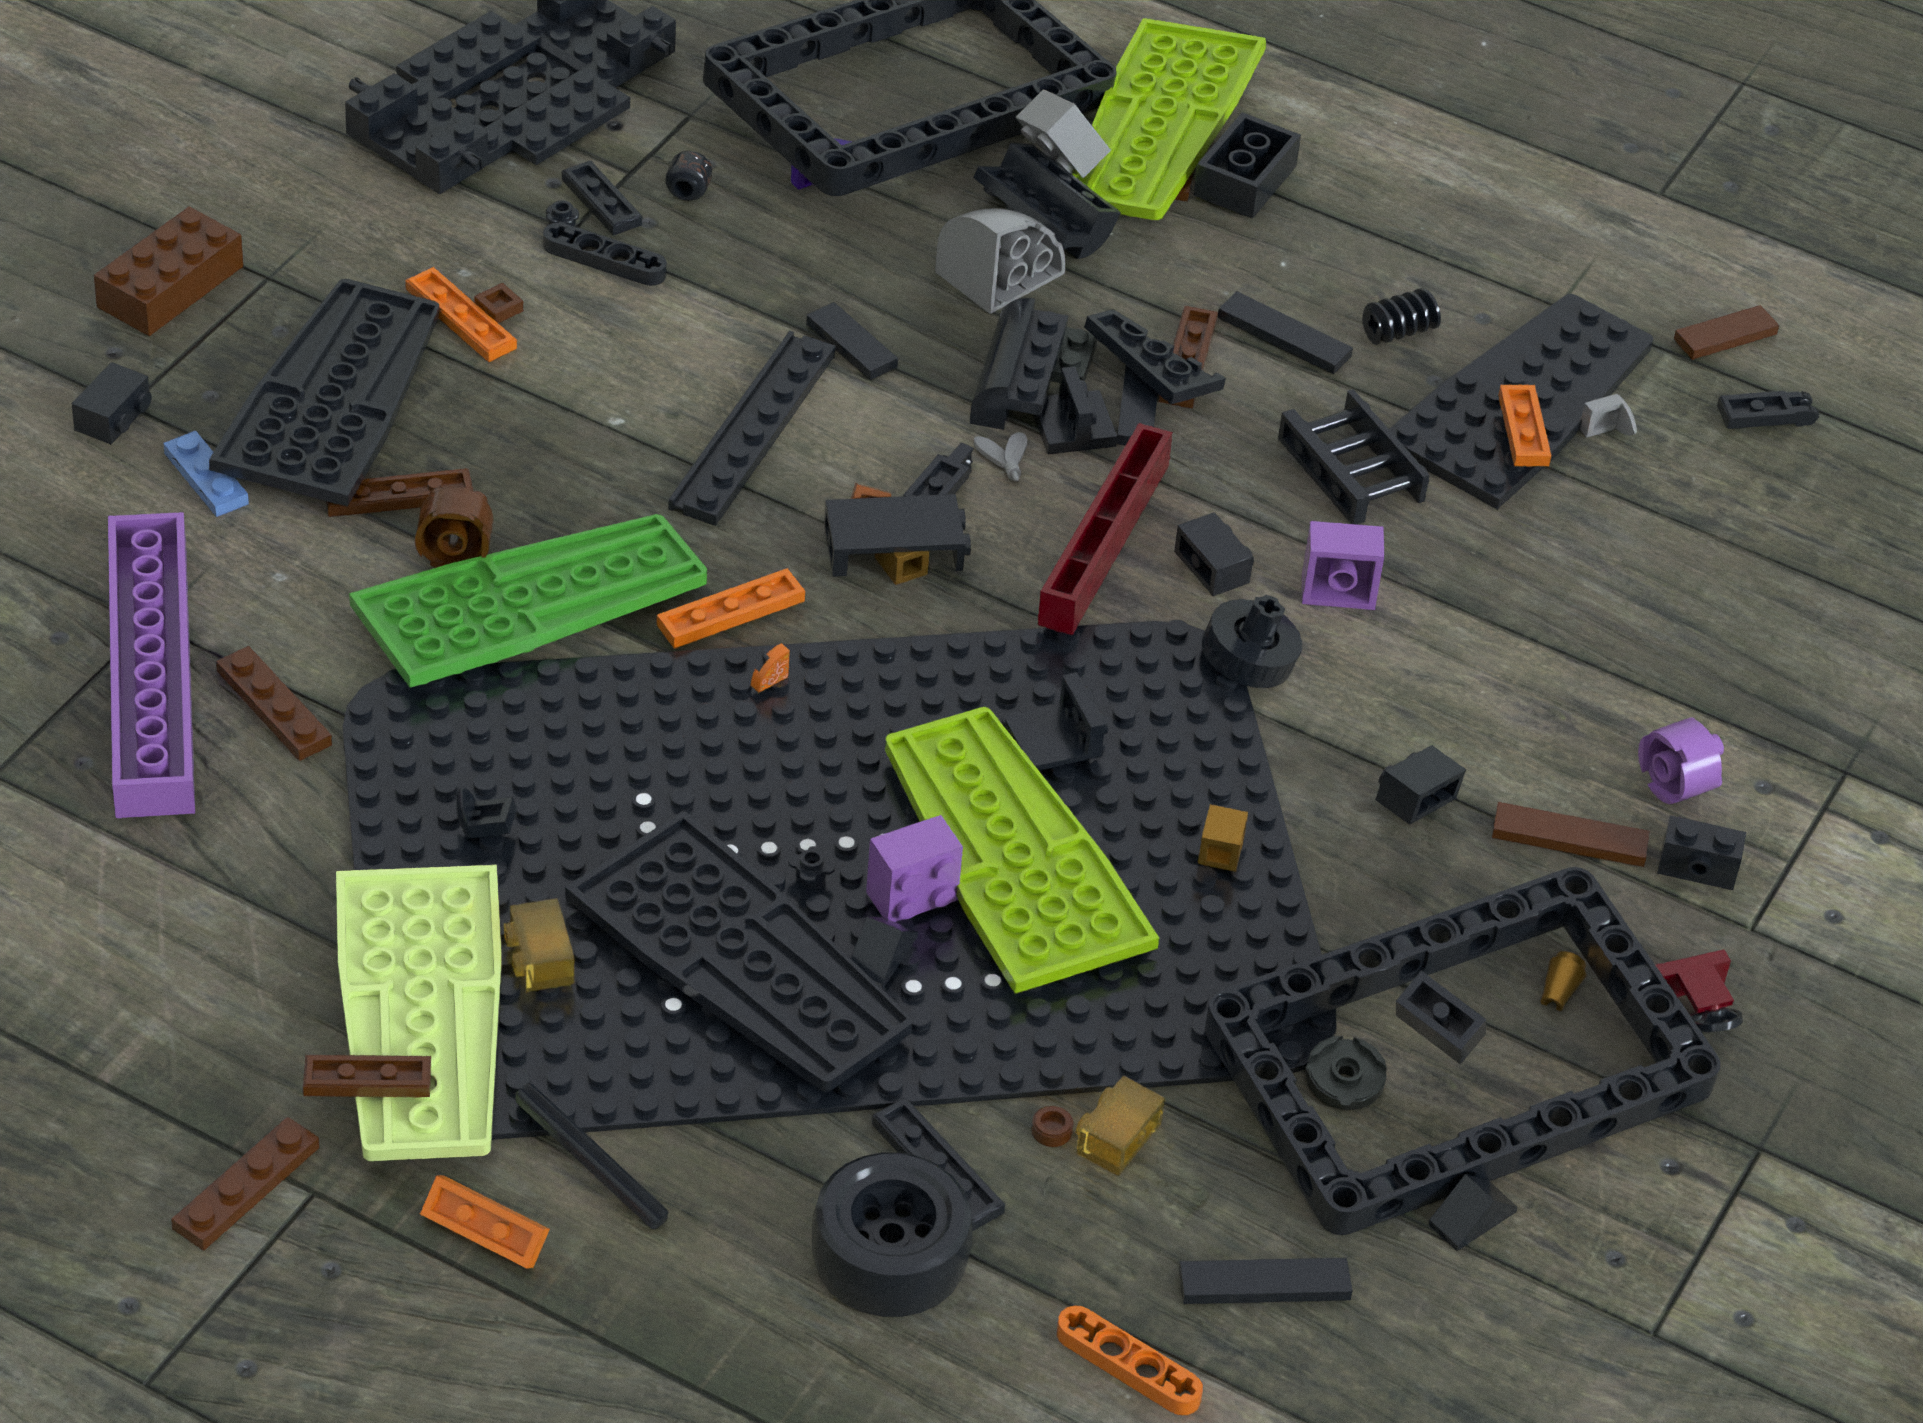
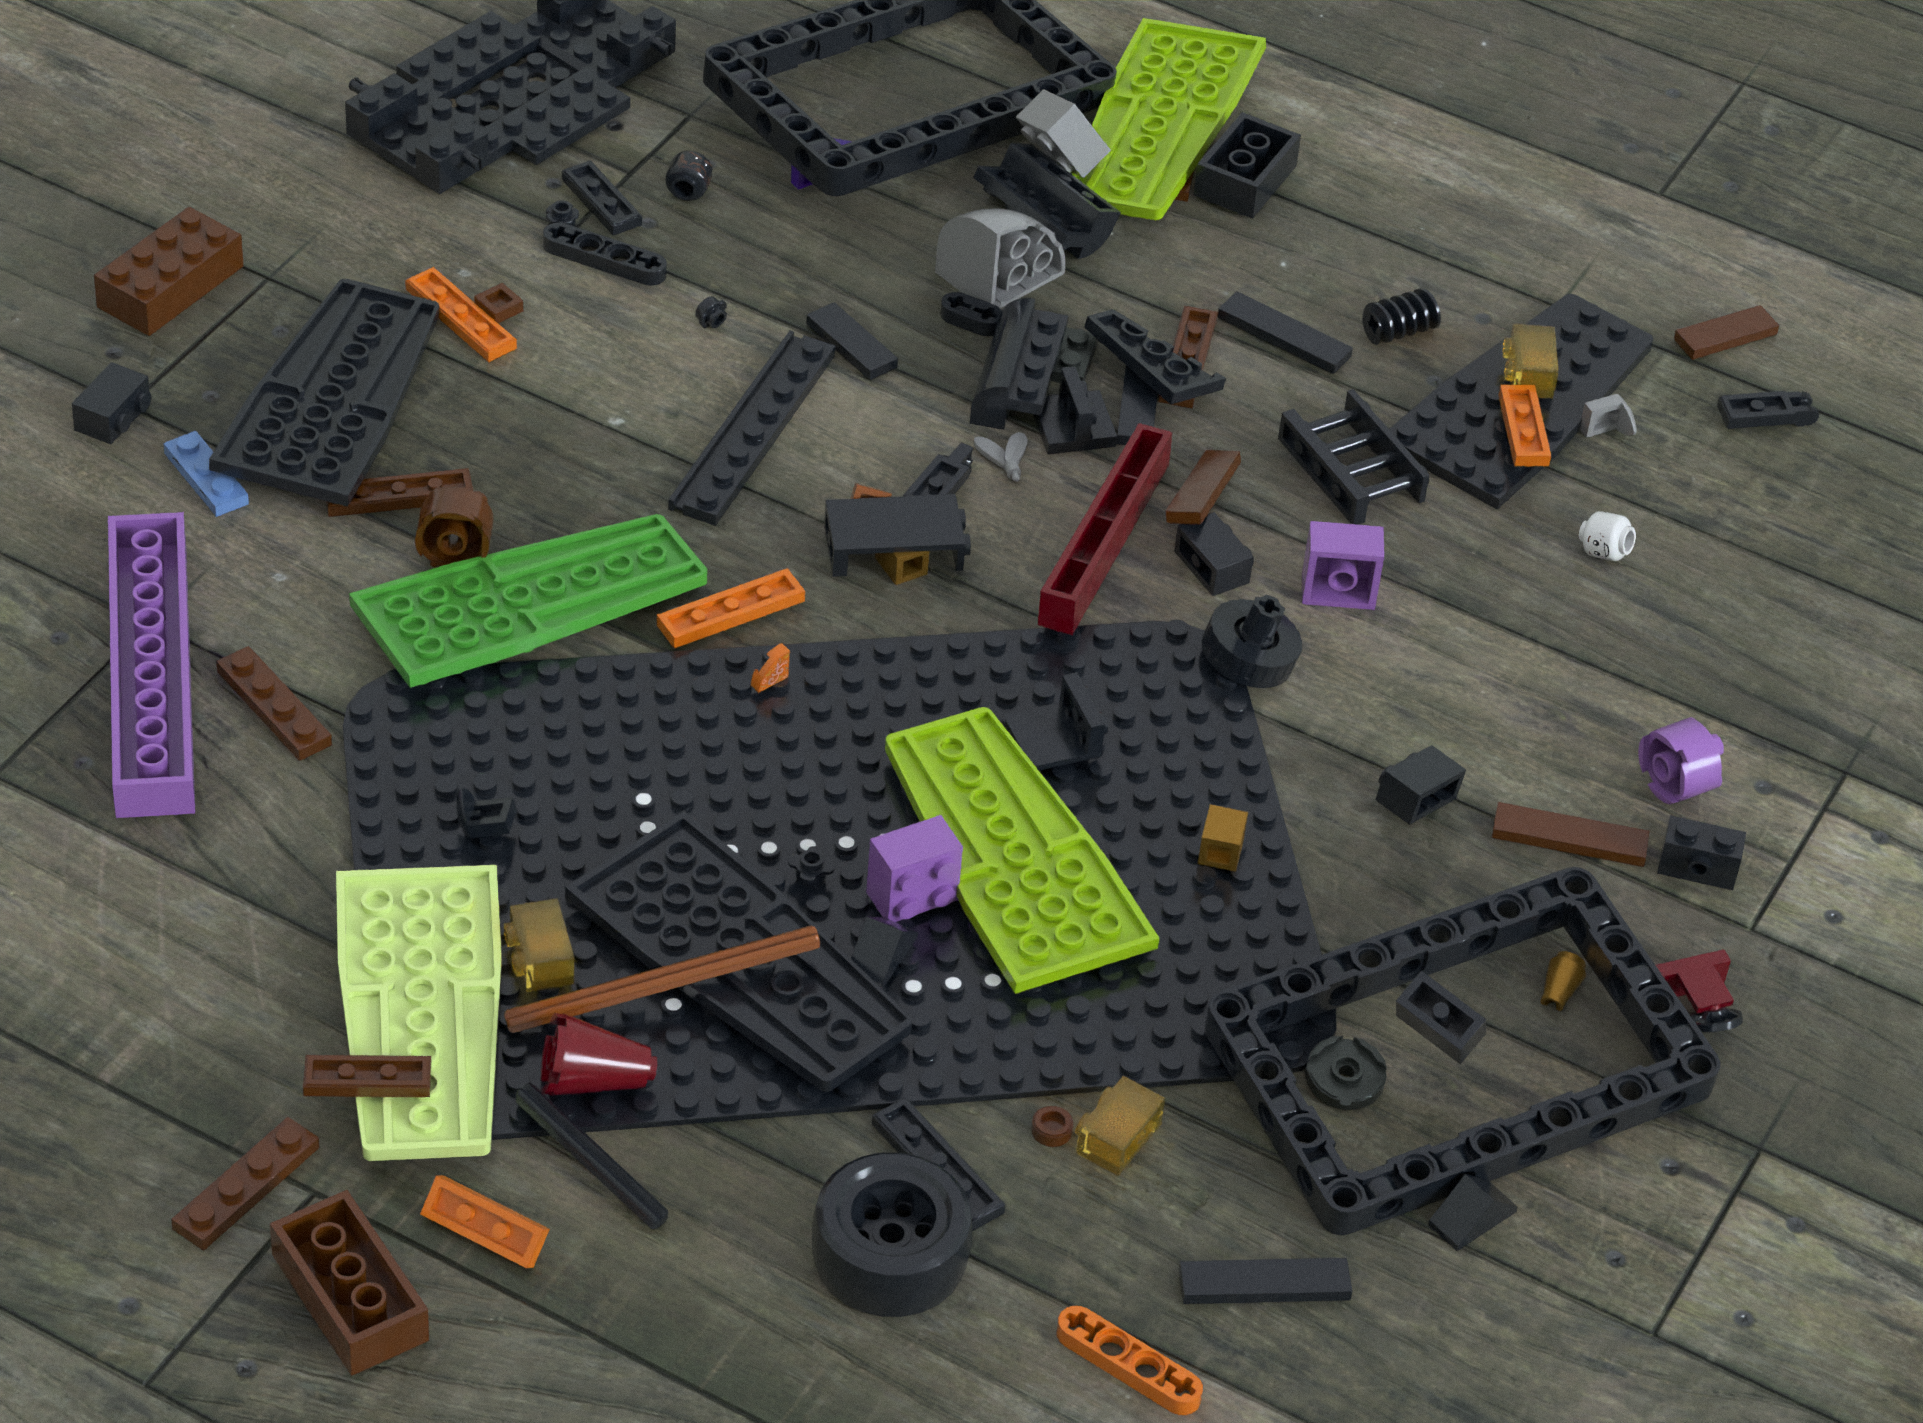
(349, 1282): none -> reddish brown brick
(592, 1059): none -> dark red cone
(663, 978): none -> dark orange axle
(711, 312): none -> black plate
(970, 313): none -> black beam
(1203, 487): none -> reddish brown tile
(1532, 358): none -> clear yellow brick
(1607, 536): none -> white head

